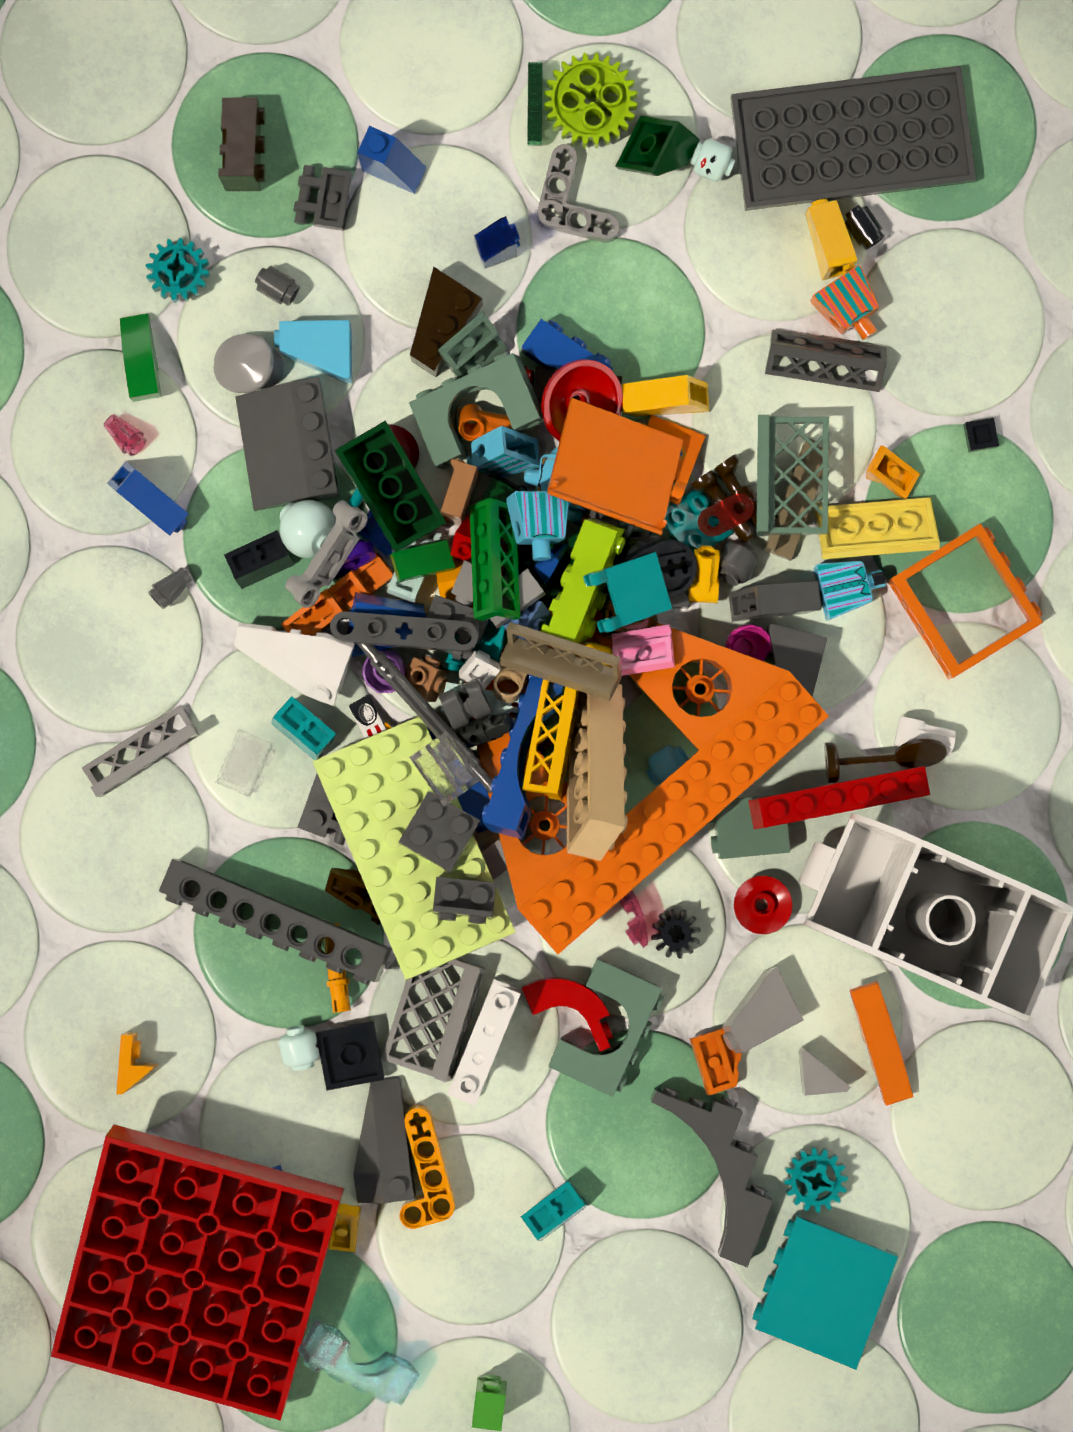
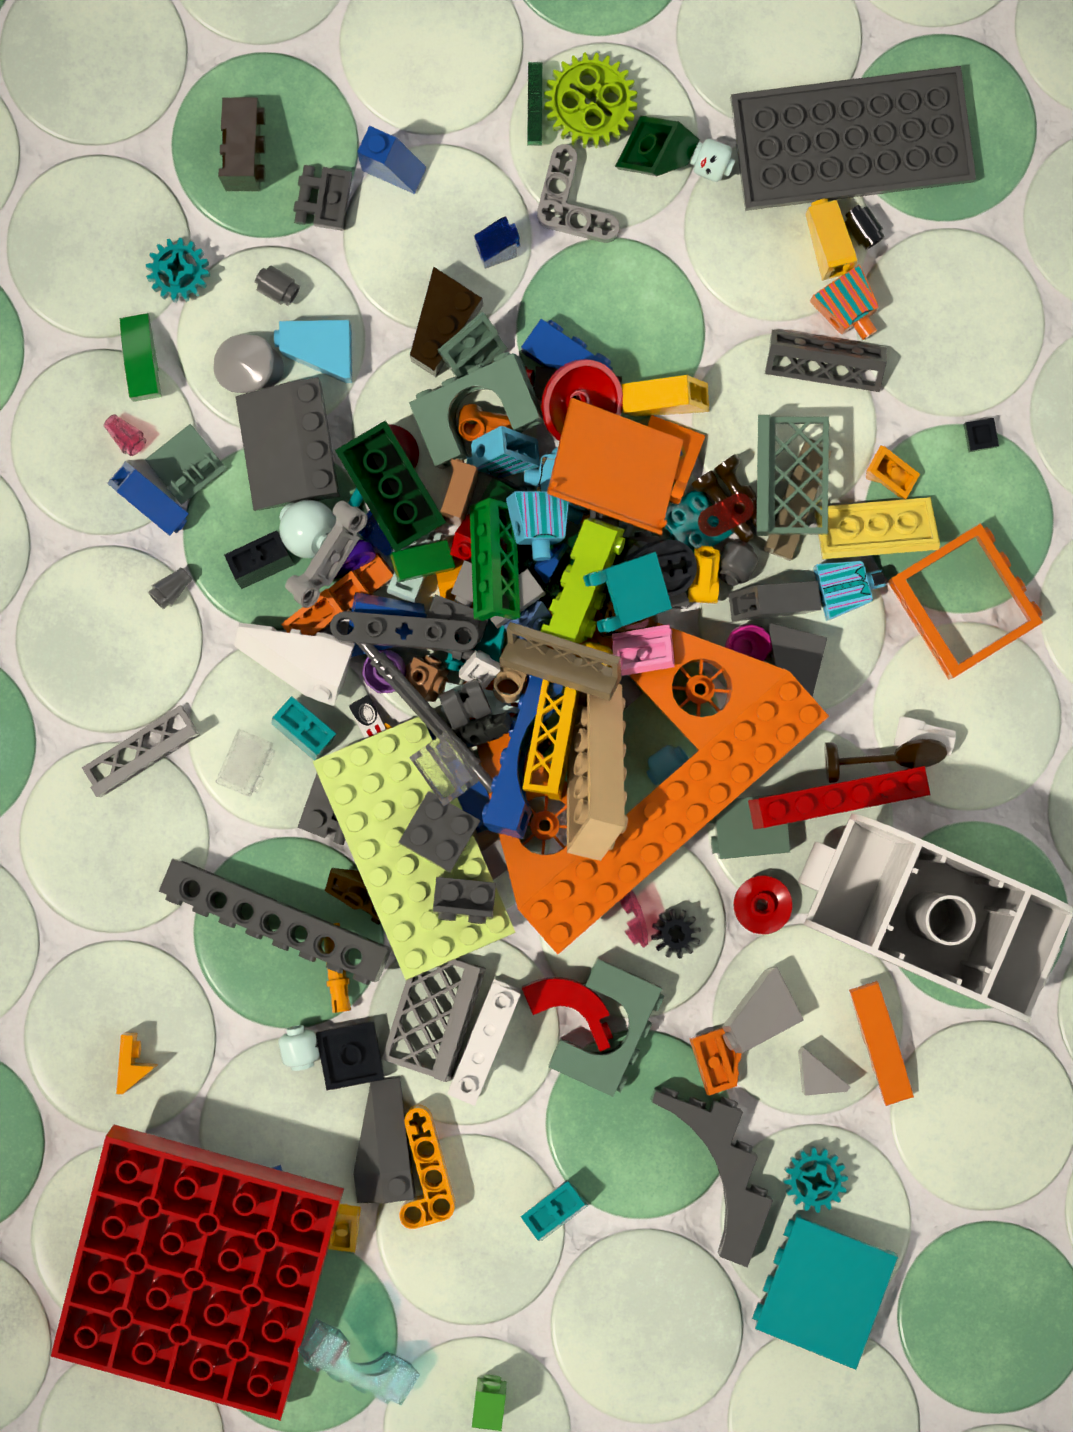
(185, 464): none -> sand green hinge

